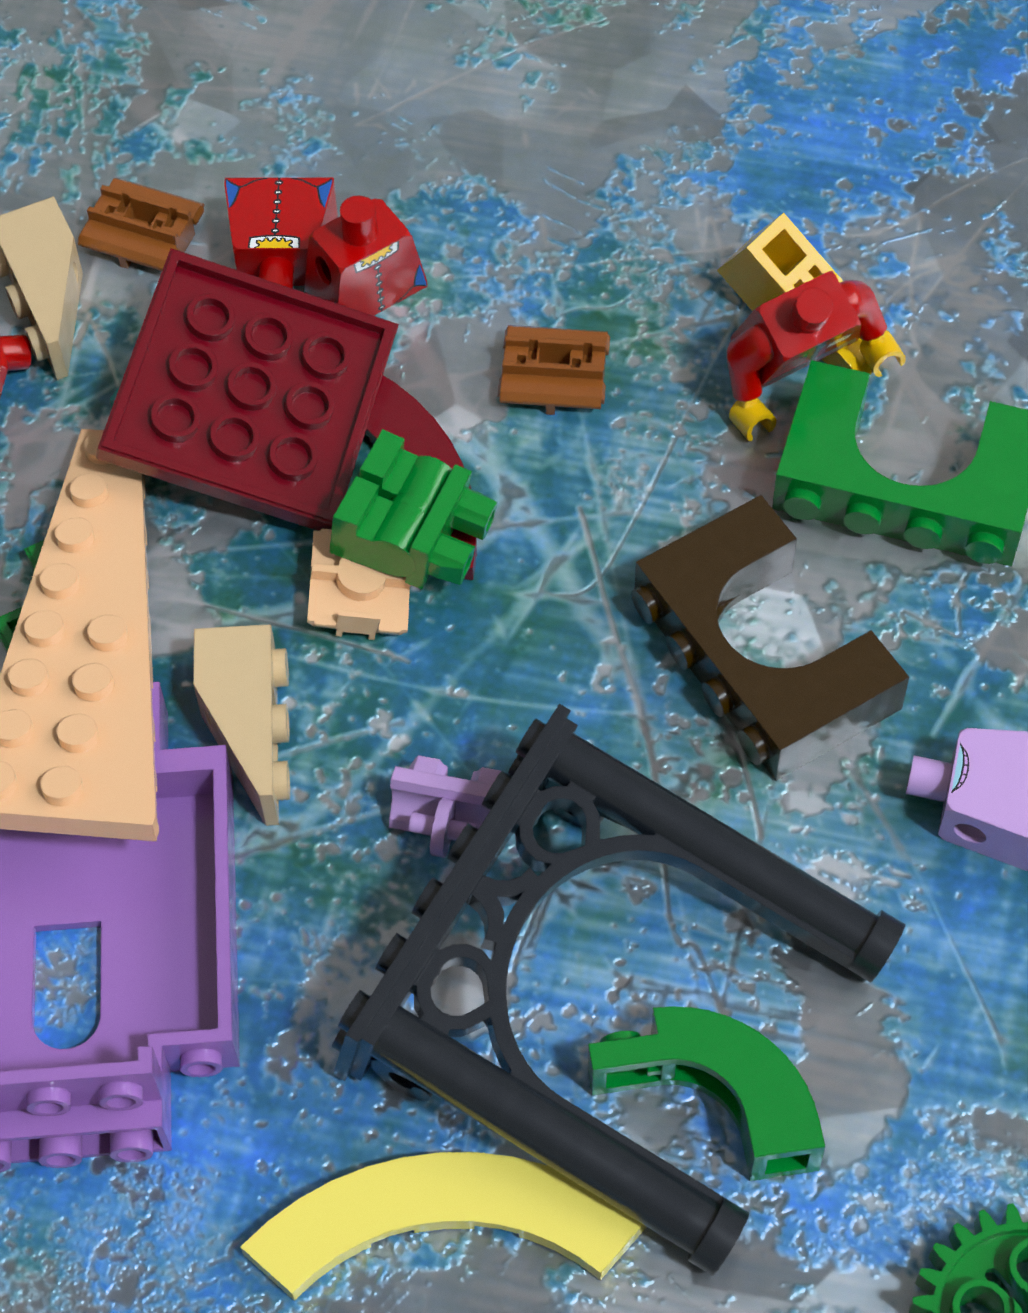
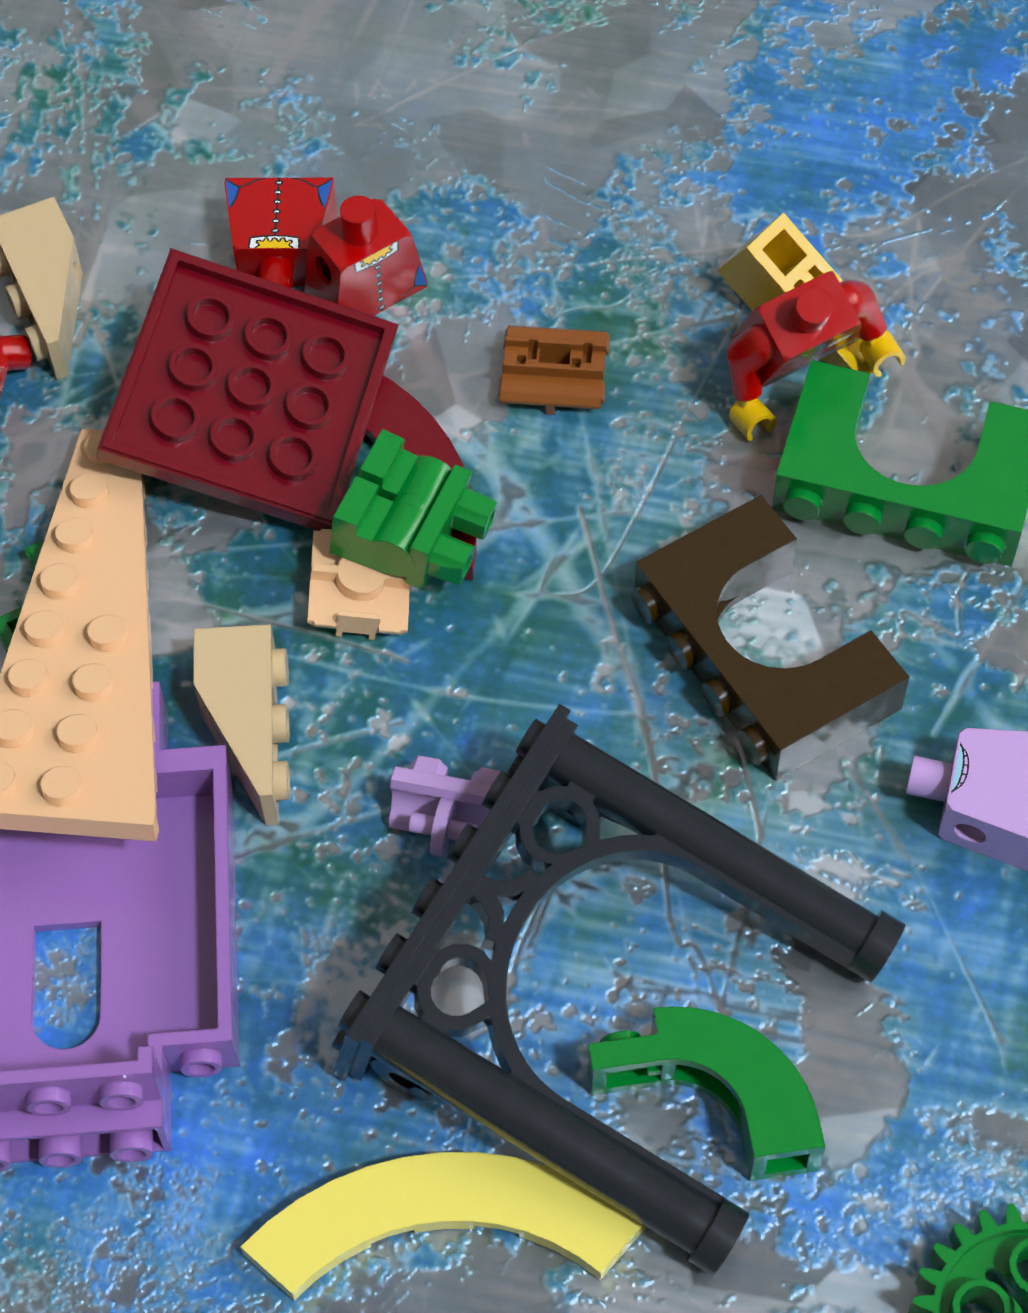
(139, 223): dark orange piece -> none

